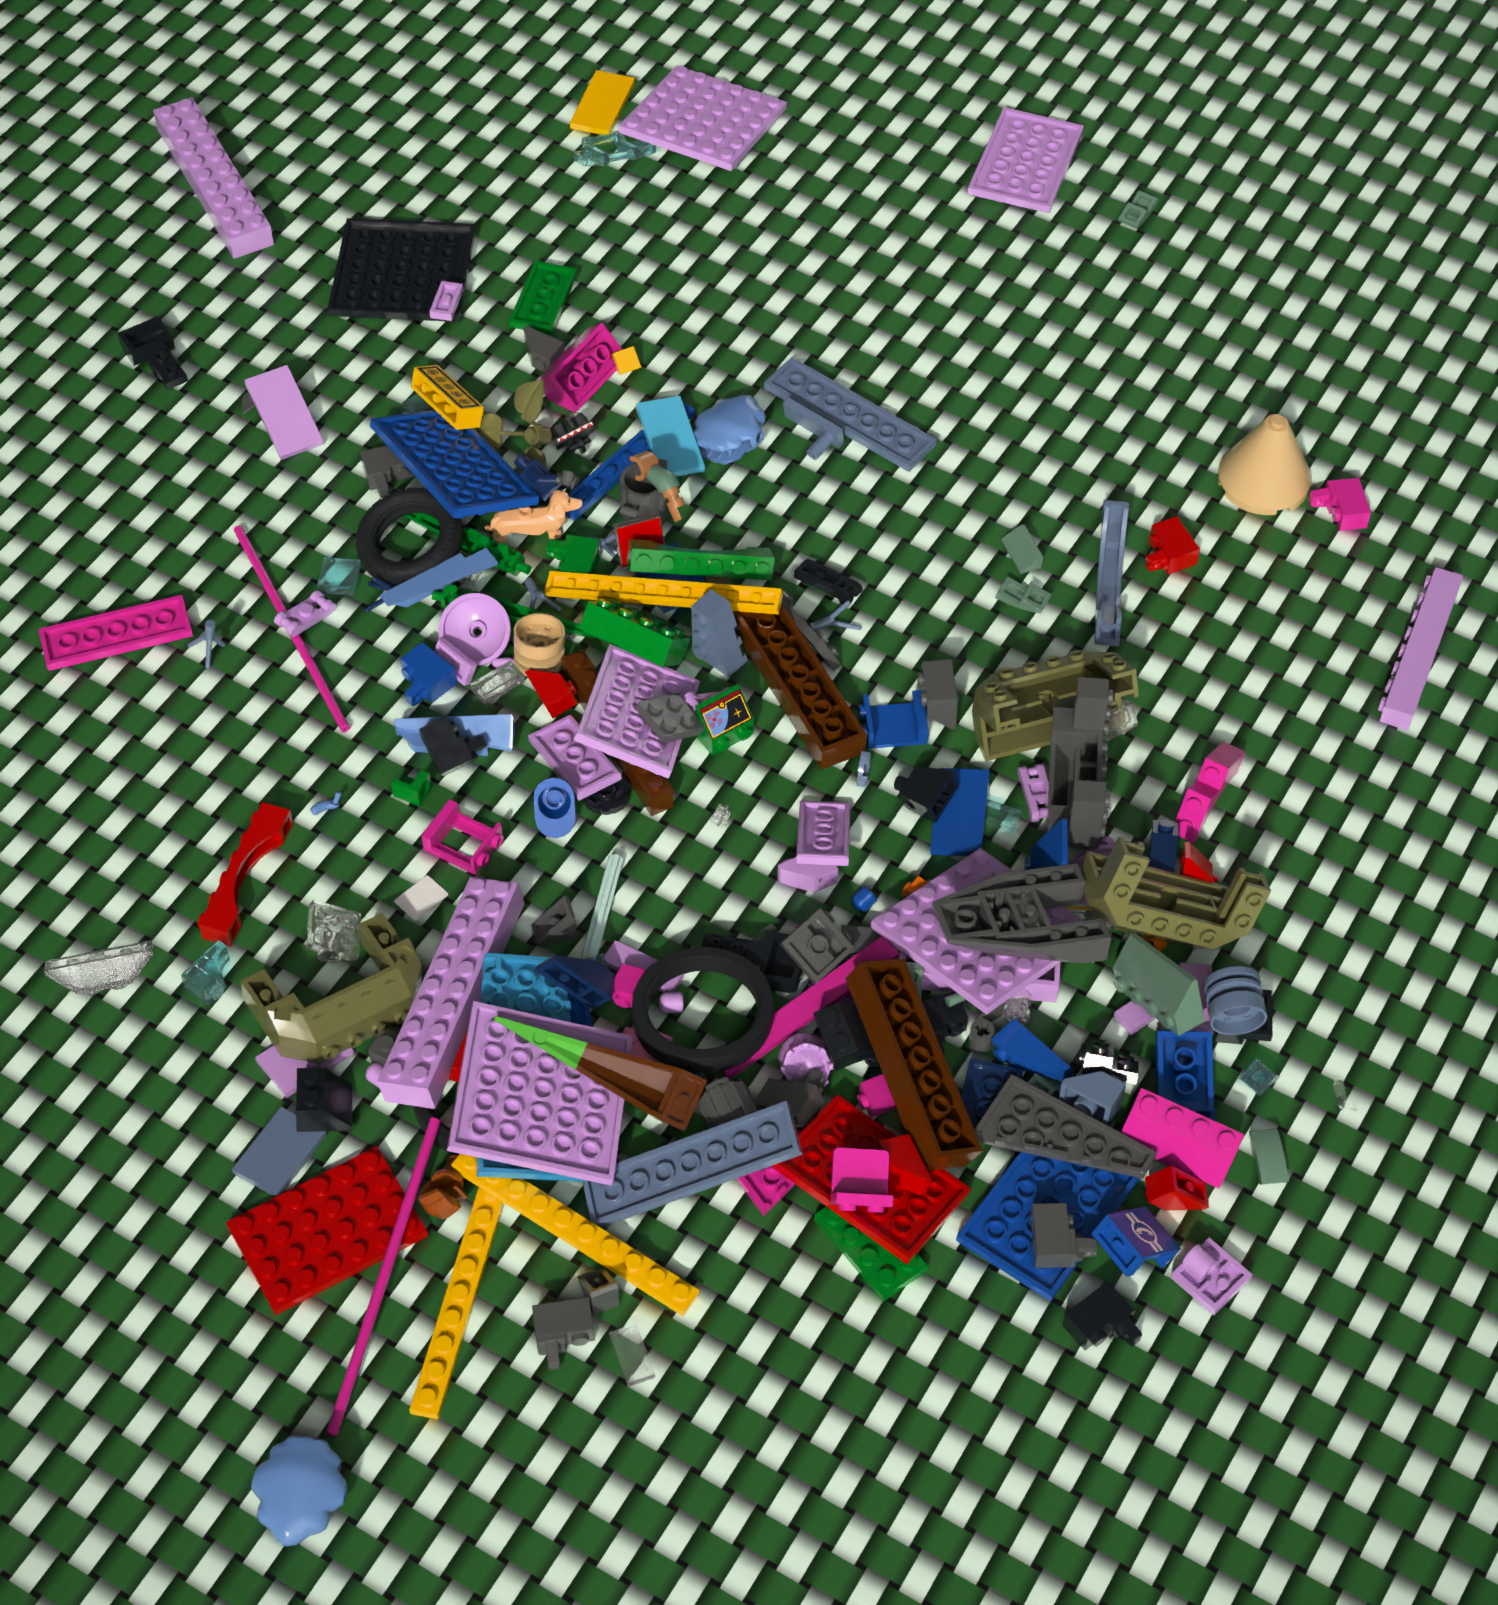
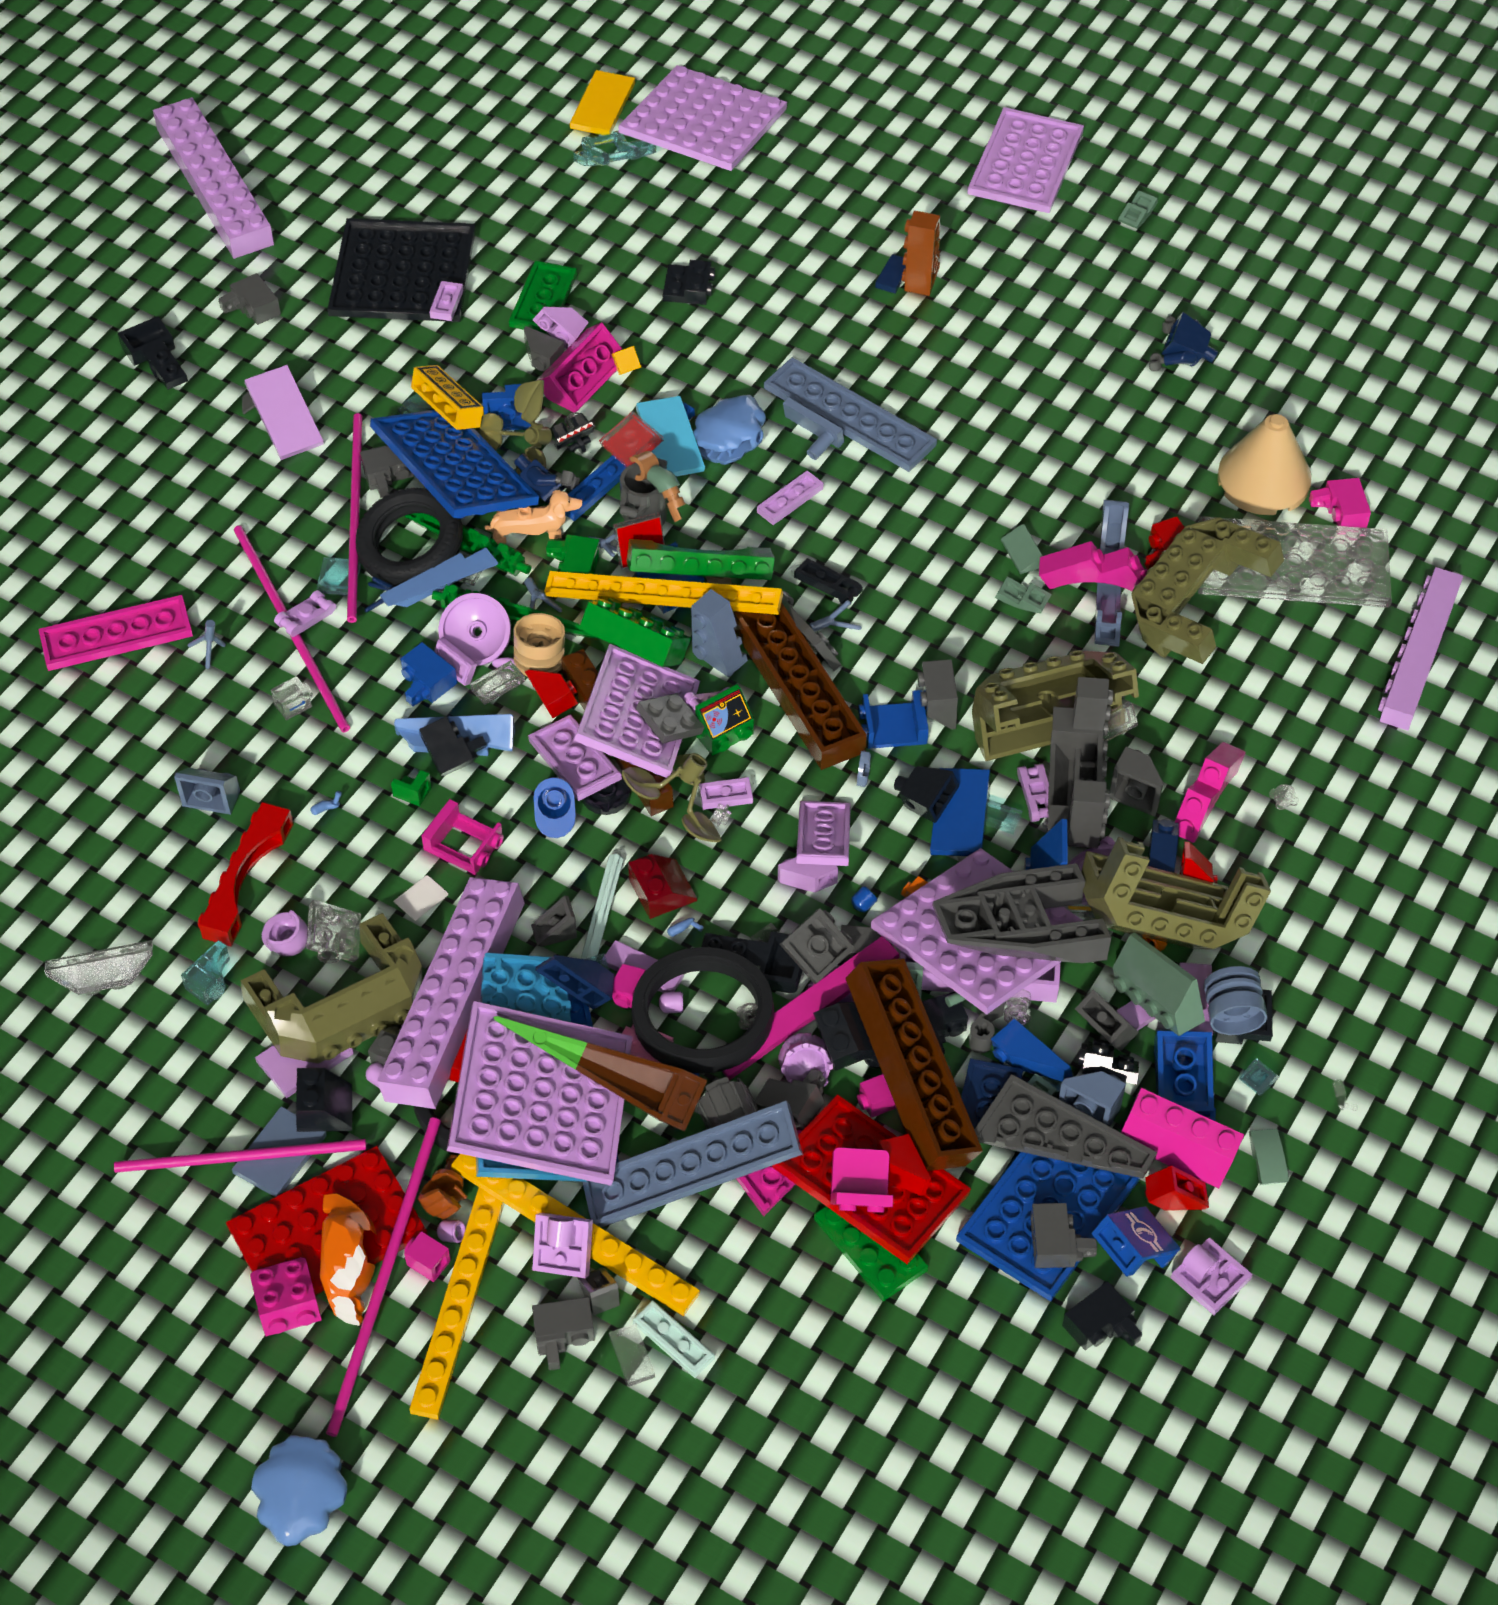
(207, 790): none -> sand blue slope
(240, 1155): none -> dark pink piece
(252, 298): none -> dark grey hinge
(285, 934): none -> lavender helmet
(285, 1296): none -> dark pink bracket
(292, 697): none -> clear brick
(343, 1257): none -> orange animal
(354, 518): none -> dark pink piece
(427, 1256): none -> dark pink brick
(447, 1228): none -> lavender piece
(503, 405): none -> blue plate
(561, 323): none -> lavender slope
(562, 1245): none -> lavender plate
(630, 438): none -> clear tile
(660, 884): none -> dark red slope
(673, 1339): none -> light aqua tile
(682, 926): none -> medium blue piece
(689, 283): none -> black plate
(690, 770): none -> olive plant
(726, 792): none -> lavender plate
(743, 1012): none -> clear plate
(790, 497): none -> lavender plate
(891, 275): none -> dark blue tile
(922, 252): none -> dark orange wedge
(1089, 564): none -> dark pink arch
(1106, 1020): none -> dark grey brick
(1136, 782): none -> dark grey slope
(1182, 571): none -> olive wedge
(1185, 343): none -> dark blue torso
(1284, 791): none -> clear plate
(1318, 566): none -> clear plate

